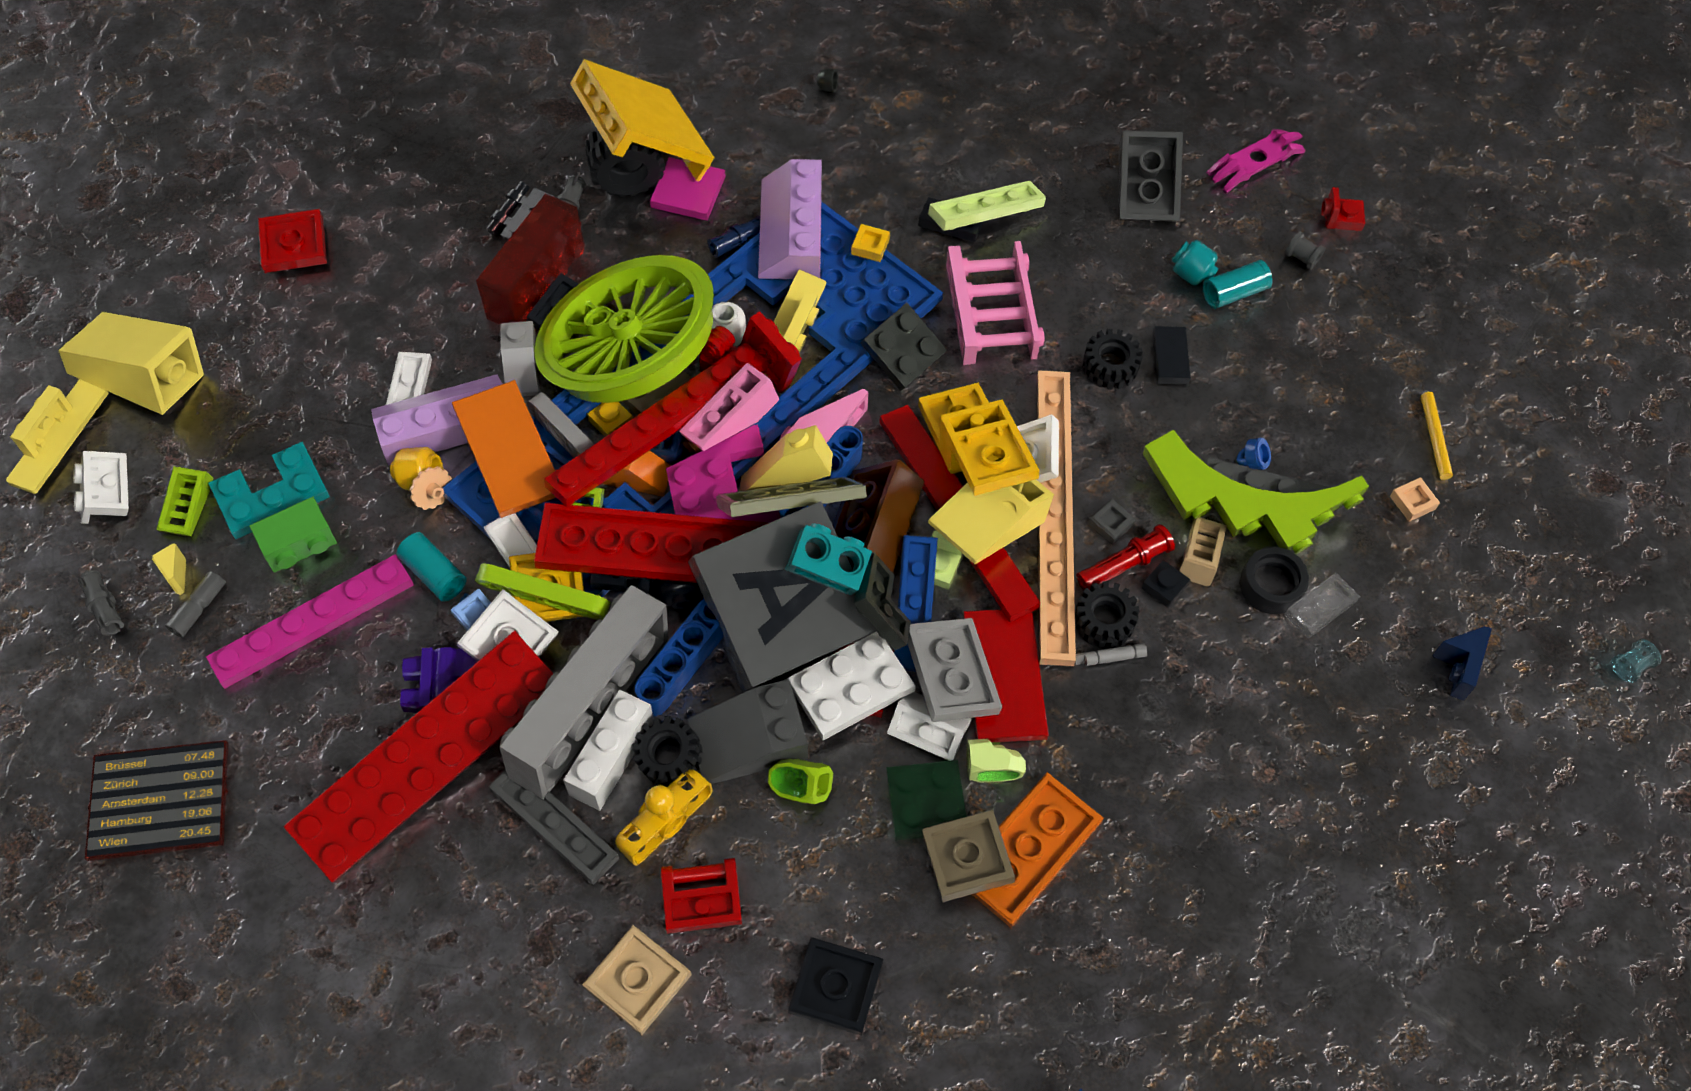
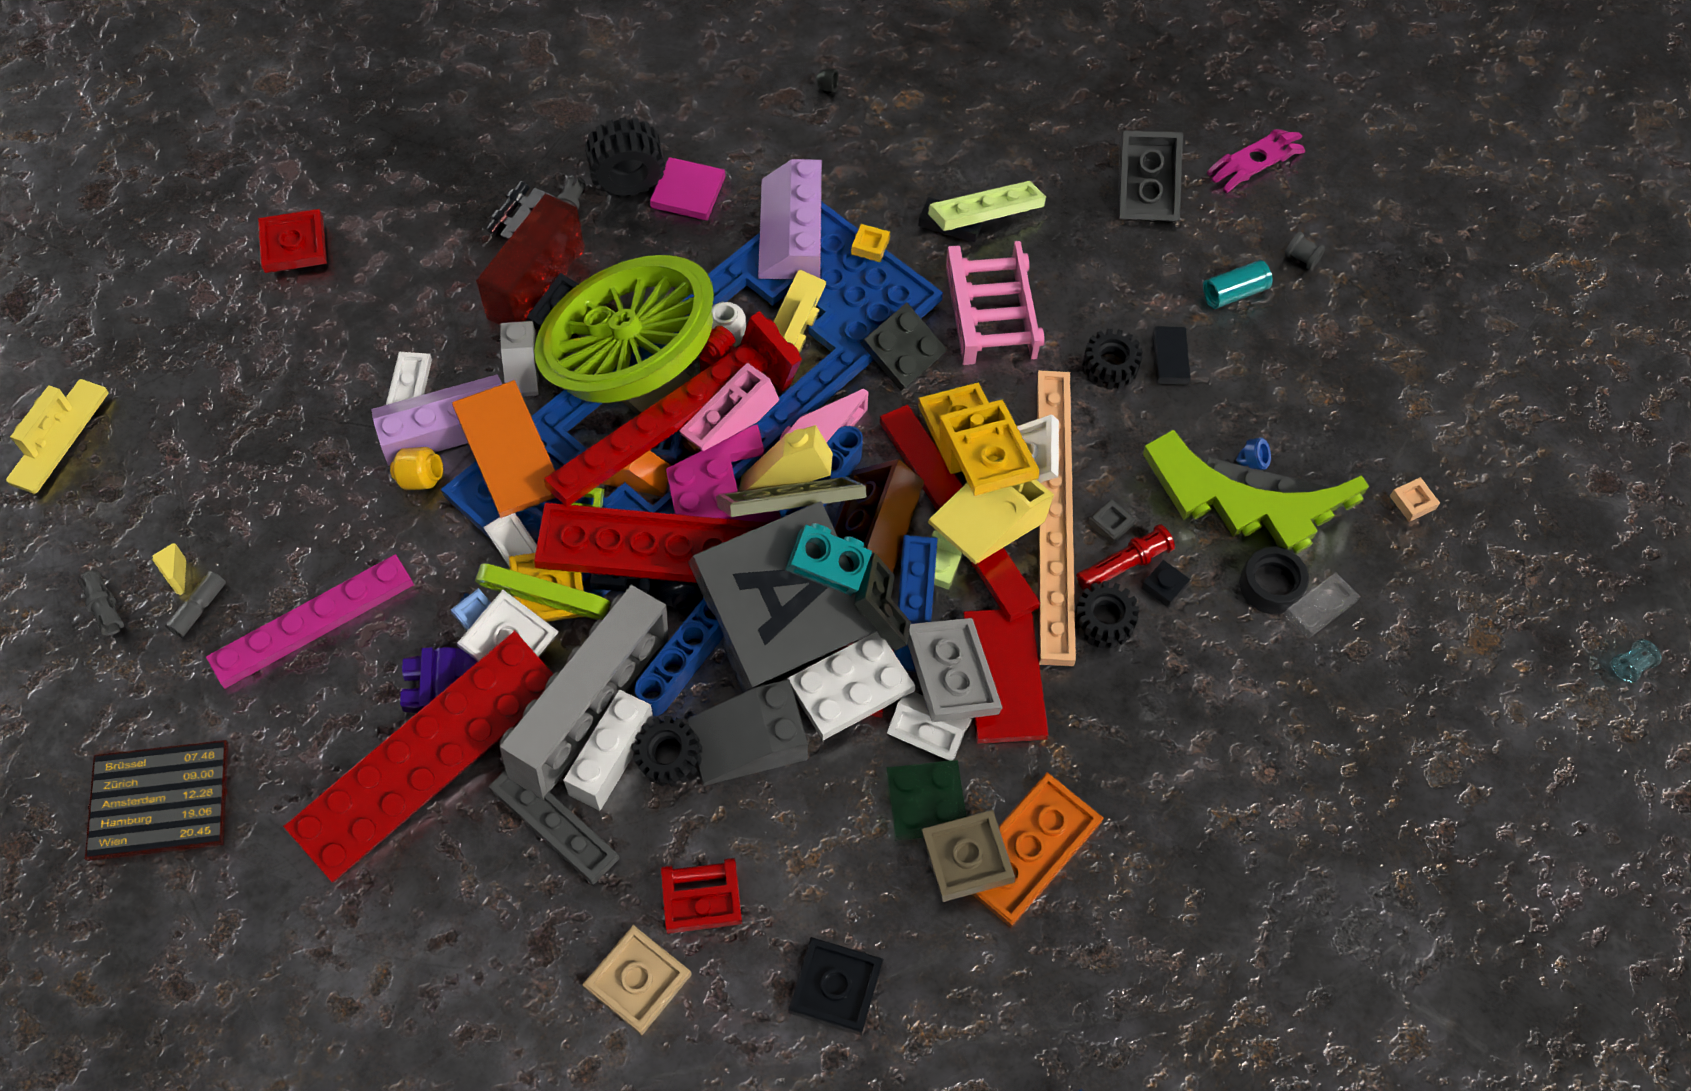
(102, 485): white bracket -> none
(135, 359): light yellow slope -> none
(175, 489): lime slope -> none
(245, 508): teal plate -> none
(293, 534): bright green brick -> none
(428, 487): light nougat piece -> none
(431, 566): teal pin -> none
(559, 425): light grey beam -> none
(609, 417): yellow plate -> none
(641, 113): yellow panel -> none
(662, 815): yellow piece -> none
(735, 237): dark blue pin -> none
(801, 780): lime rock -> none
(993, 762): yellowish green rock -> none
(1111, 655): light grey wheel -> none
(1195, 262): teal head -> none
(1203, 552): tan slope -> none
(1343, 213): red bracket -> none
(1436, 436): yellow bar -> none
(1466, 655): dark blue slope -> none

